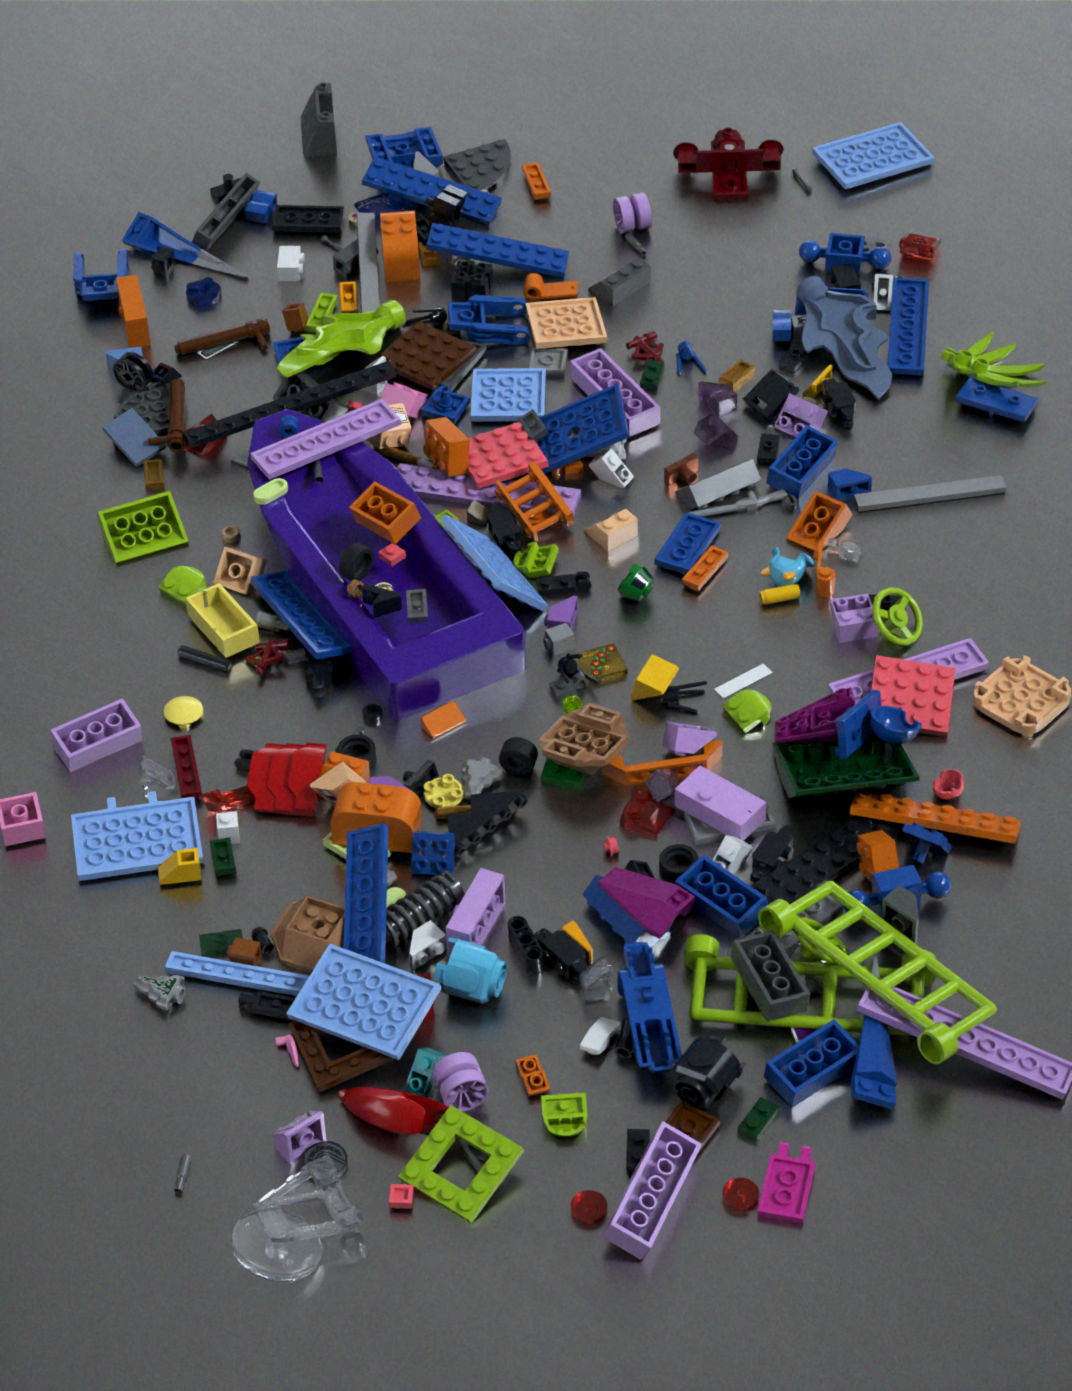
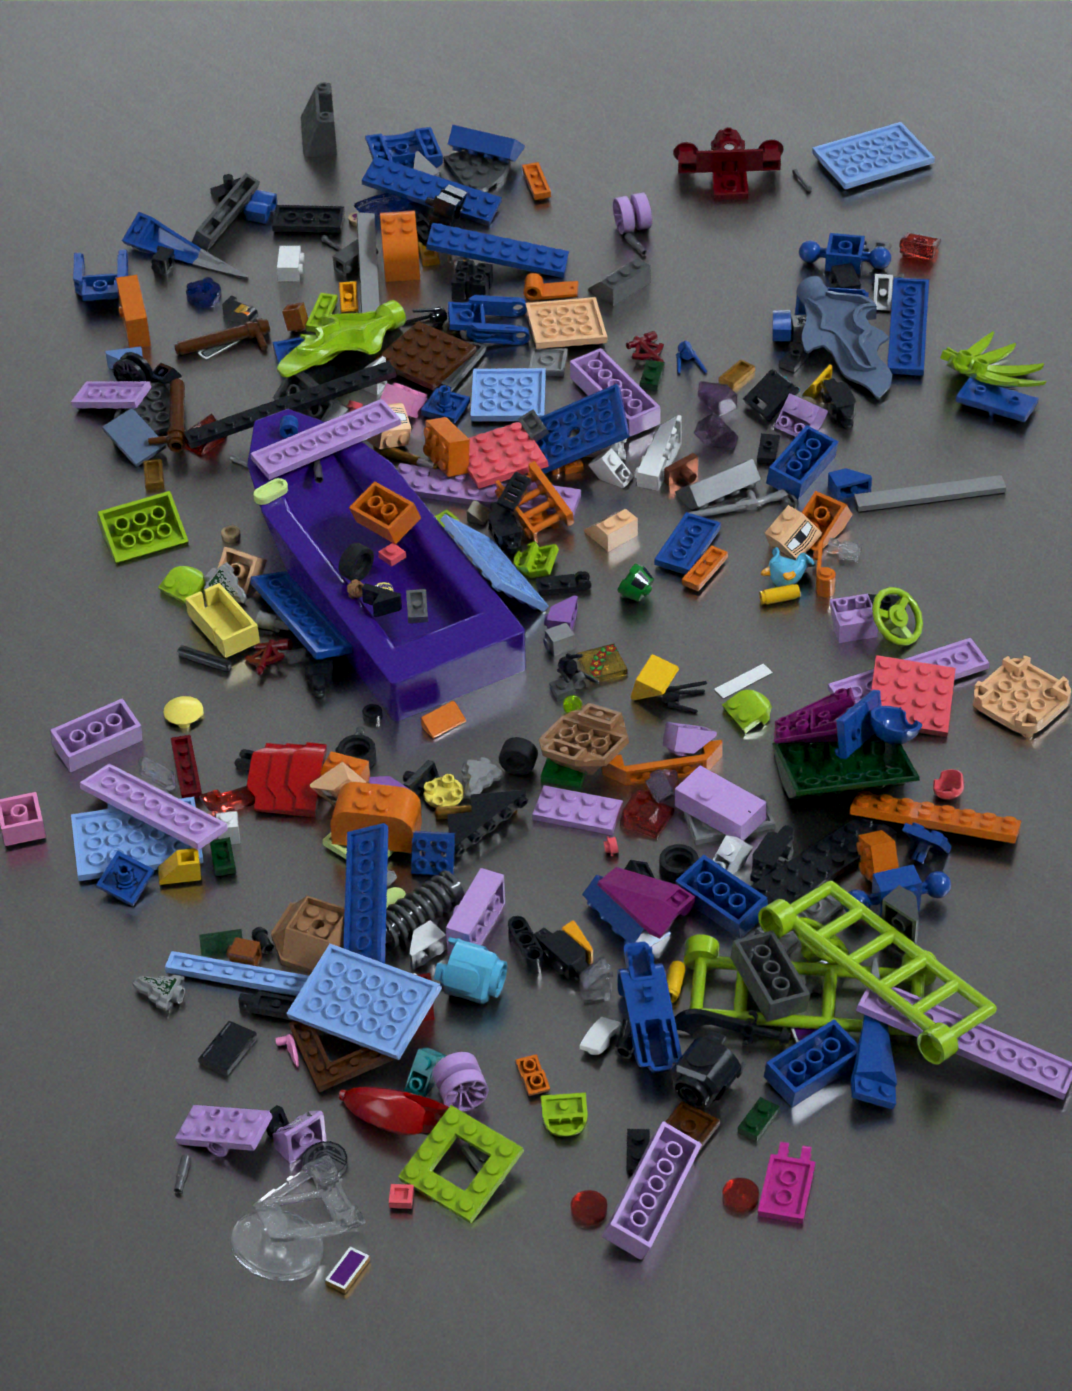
(111, 394): none -> lavender plate
(126, 879): none -> blue plate
(153, 806): none -> lavender plate
(223, 1128): none -> lavender plate
(226, 577): none -> light grey rock
(227, 1048): none -> black piece
(238, 311): none -> black leg
(278, 1120): none -> black plate
(347, 1270): none -> tile
(484, 143): none -> blue slope
(517, 481): none -> black slope
(577, 810): none -> lavender plate
(659, 454): none -> white wedge
(675, 979): none -> yellow piece
(692, 1019): none -> black sword
(792, 533): none -> light nougat slope

